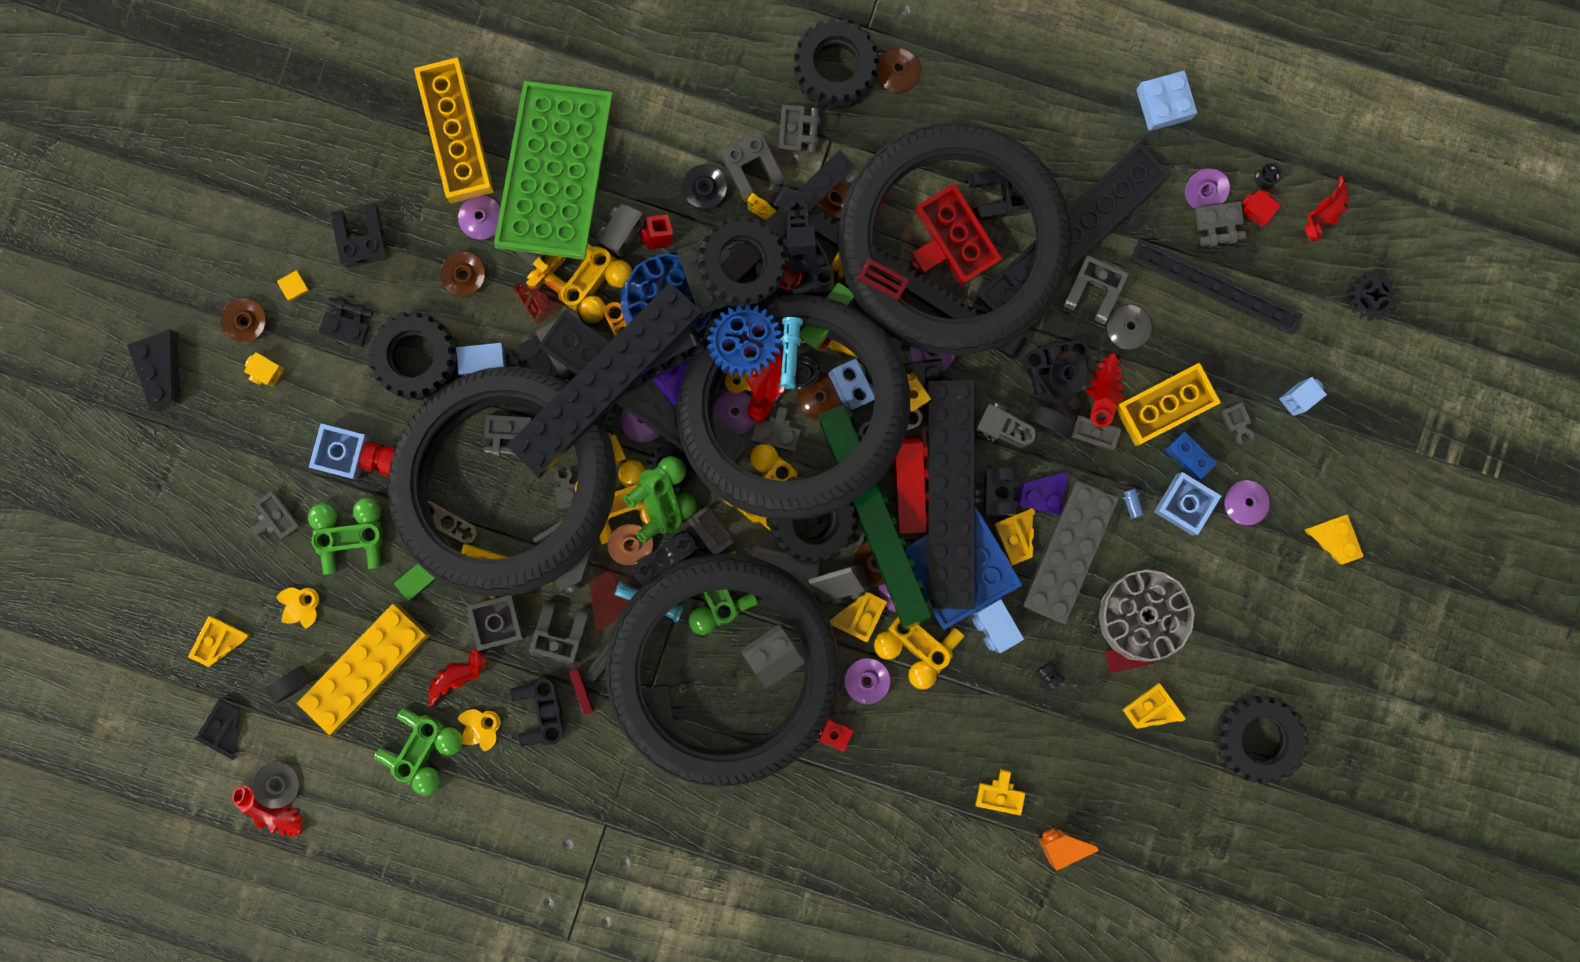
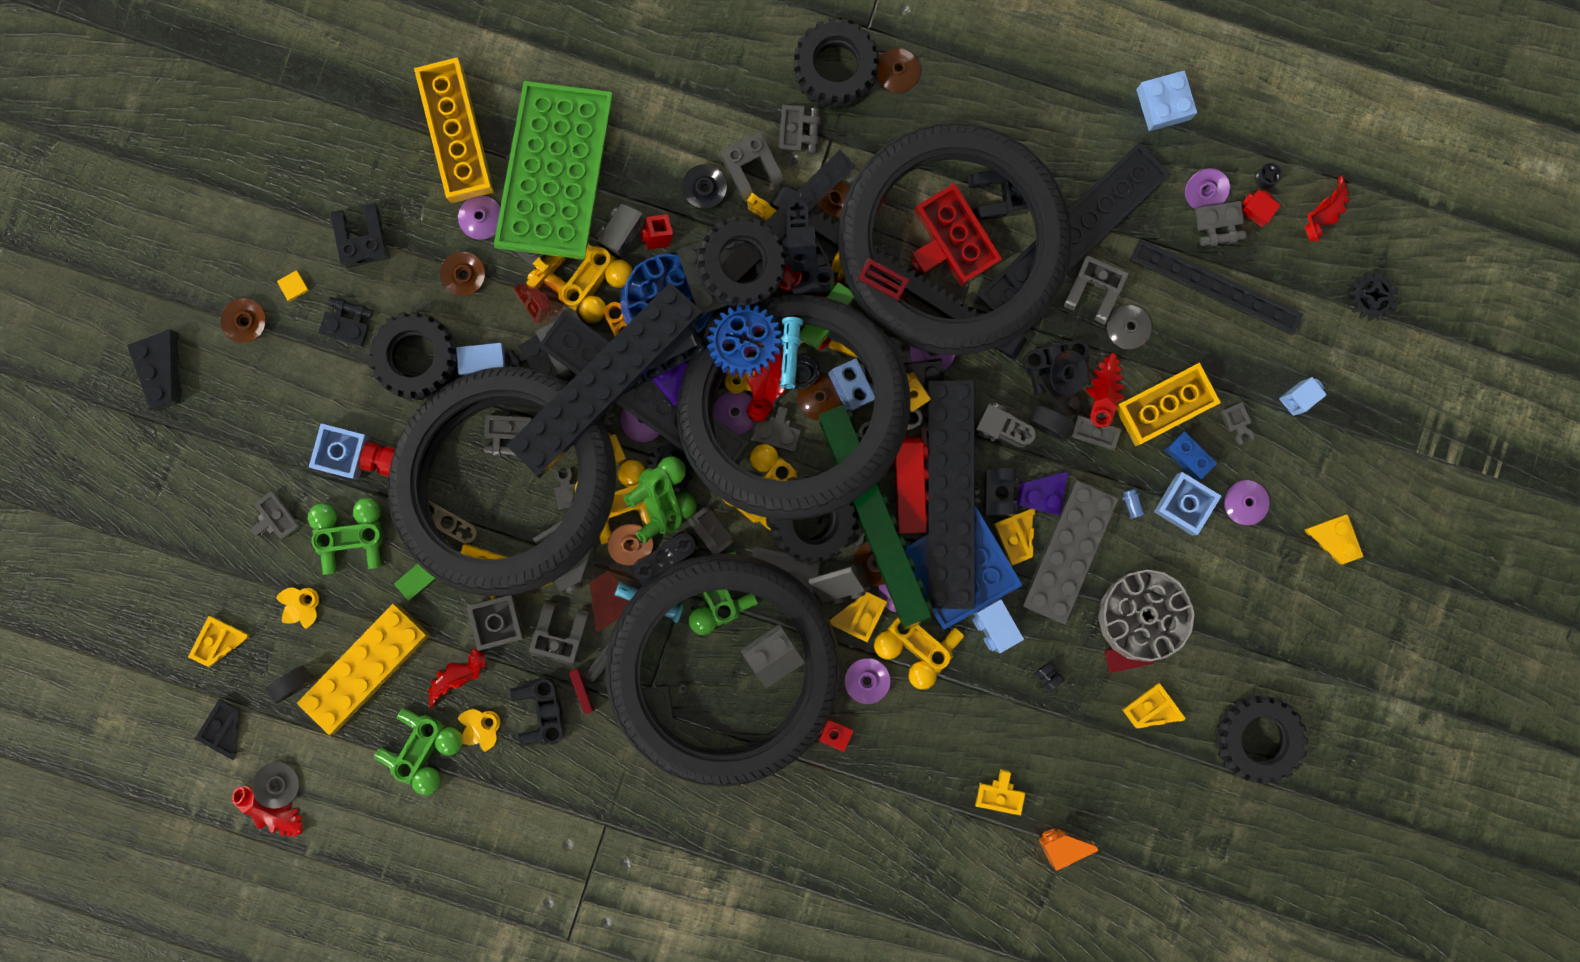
(263, 370): yellow brick -> none

